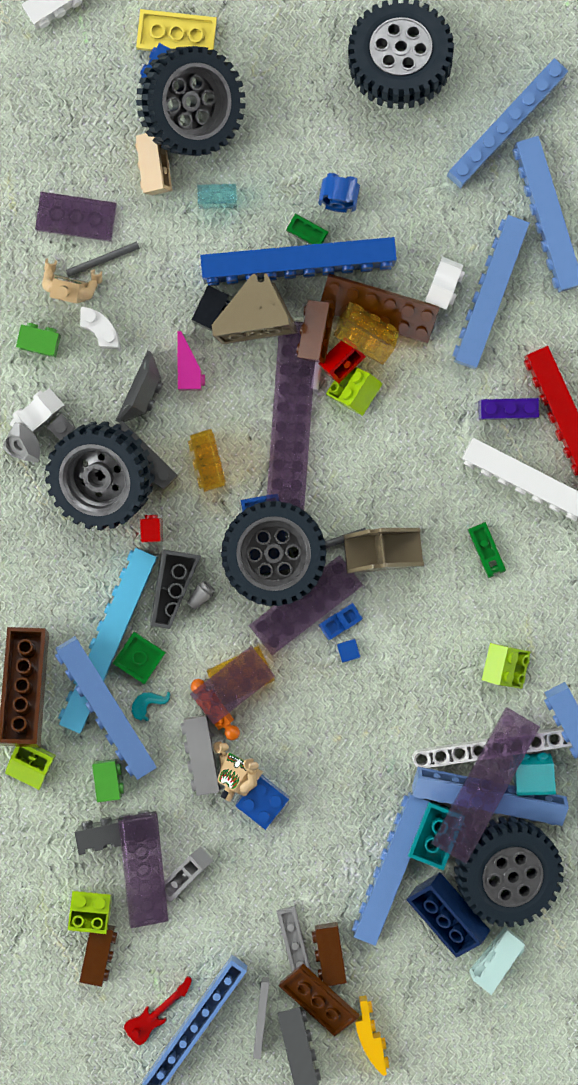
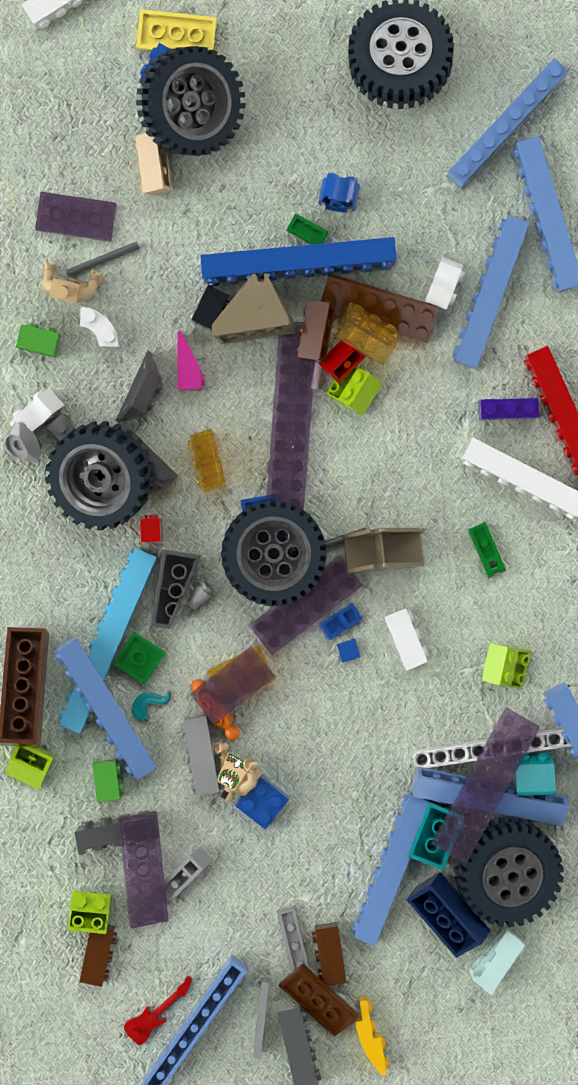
(217, 196): clear light blue brick -> none
(406, 638): none -> white brick

